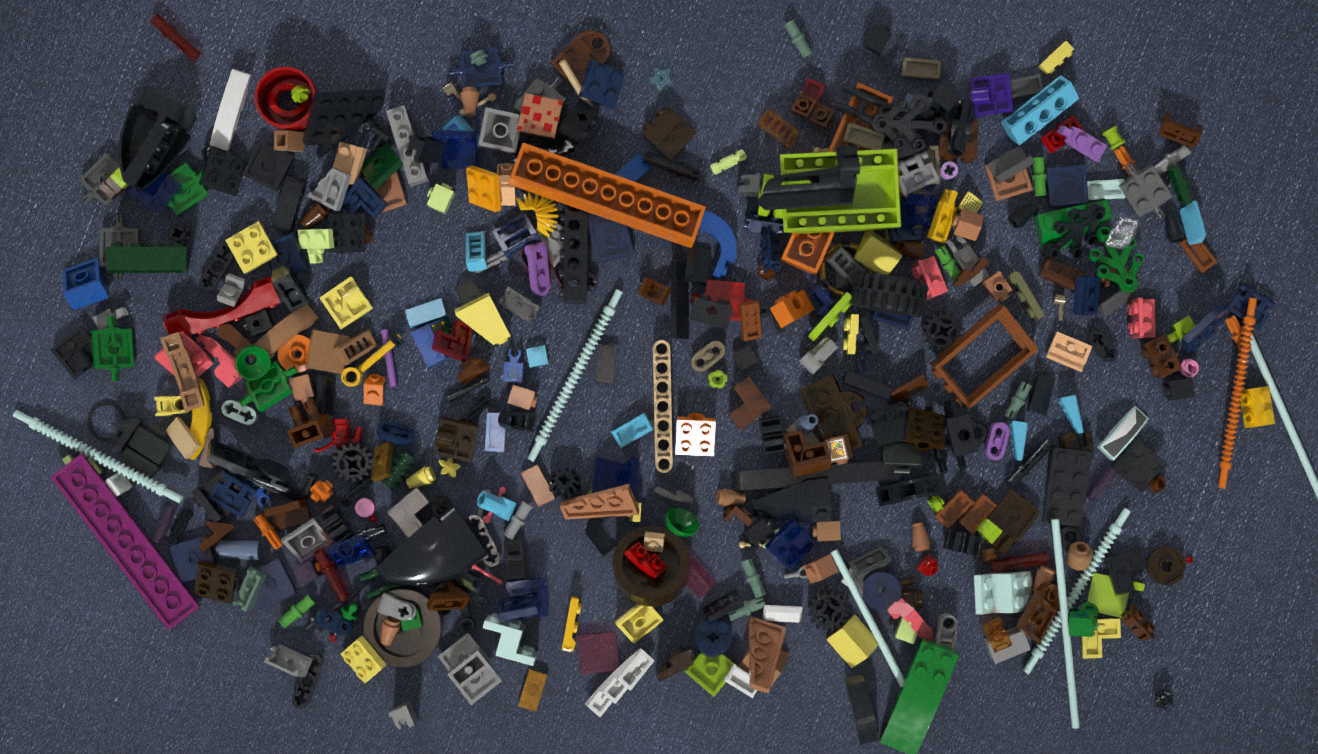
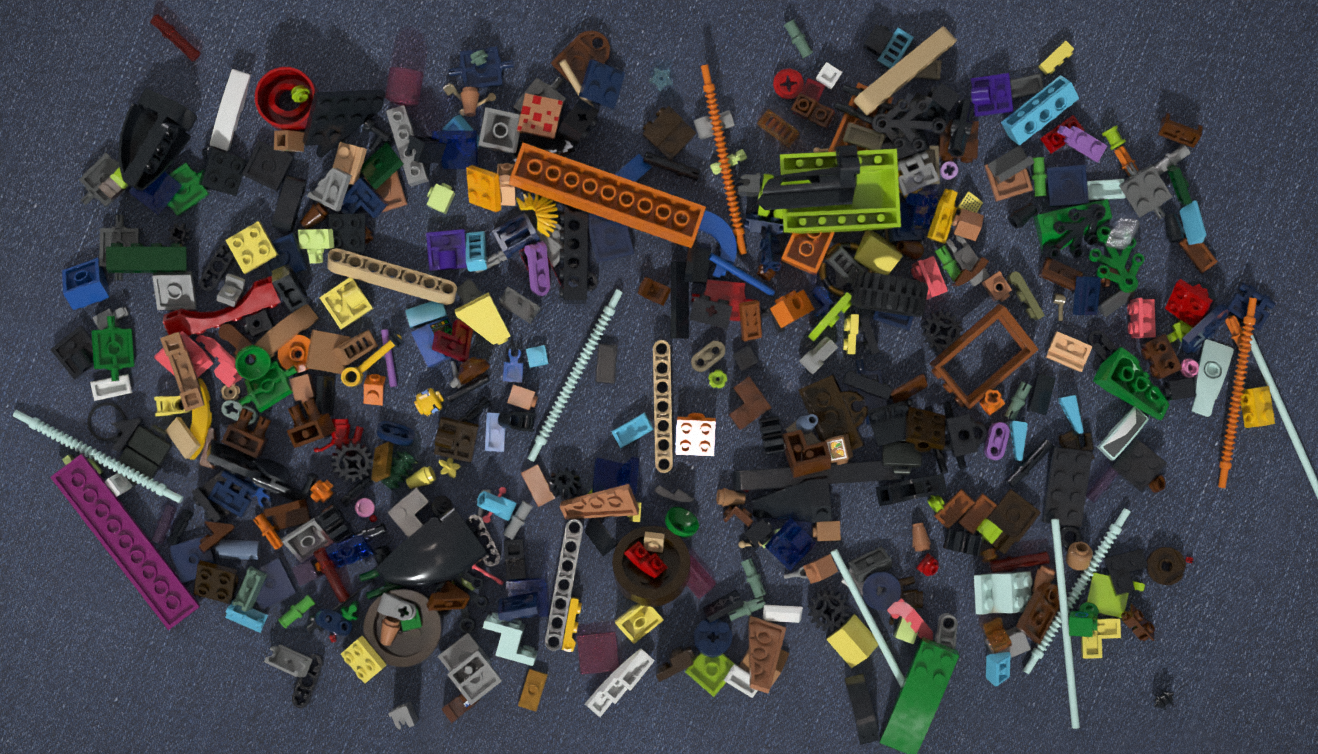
(105, 388): none -> white tile
(174, 290): none -> light grey plate
(233, 396): none -> tan plate
(244, 440): none -> reddish brown brick
(252, 619): none -> medium azure hinge
(401, 275): none -> tan beam
(404, 86): none -> clear pink piece
(429, 402): none -> yellow head
(446, 250): none -> dark purple plate
(455, 382): none -> light grey hand
(457, 707): none -> reddish brown leg
(561, 593): none -> light grey beam
(704, 127): none -> light grey piece
(709, 88): none -> orange hose
(741, 274): none -> blue bar
(793, 76): none -> red gear
(828, 75): none -> white tile
(905, 70): none -> tan beam
(908, 37): none -> medium azure slope
(992, 401): none -> orange piece
(998, 667): none -> medium azure slope
(1126, 380): none -> green wedge
(1190, 301): none -> red plate
(1212, 371): none -> light aqua piece

